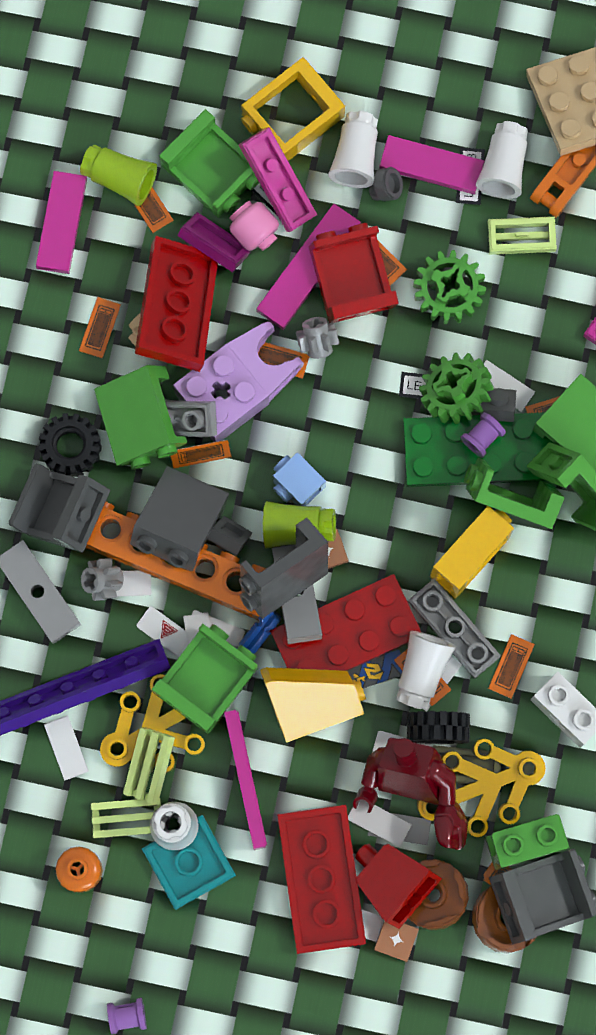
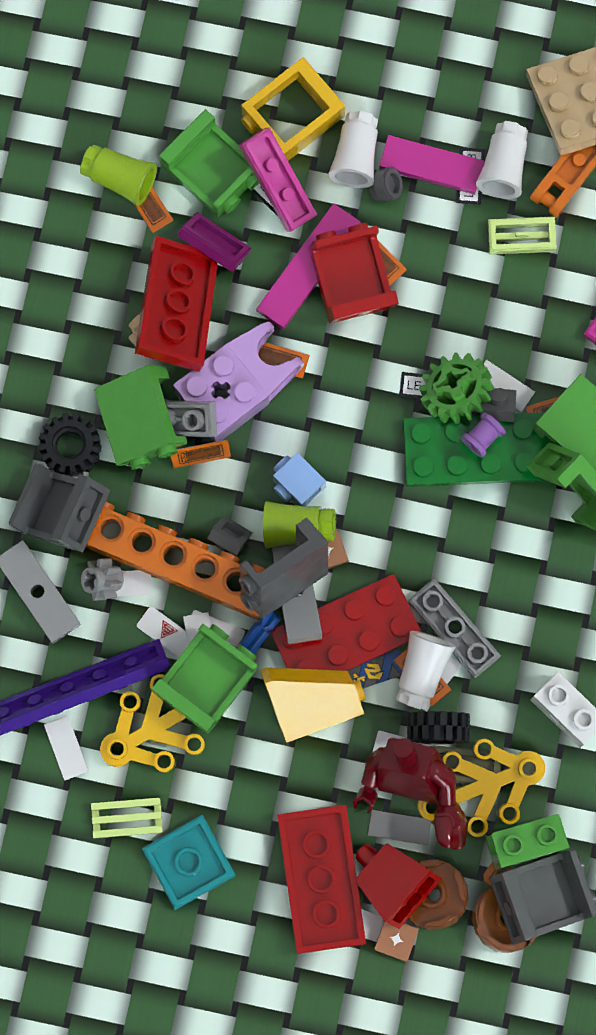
(61, 222): dark pink tile -> none
(82, 882): orange head -> none
(99, 327): sticker -> none
(126, 1016): medium lavender bush -> none
(143, 764): yellowish green tile -> none
(178, 518): dark grey panel -> none
(178, 838): white plant -> none
(245, 779): dark pink tile -> none
(254, 226): bright pink head -> none
(317, 337): light grey gear -> none
(380, 823): white sticker -> none
(460, 294): bright green gear -> none
(472, 551): yellow window -> none
(511, 666): sticker -> none
(540, 510): bright green panel -> none

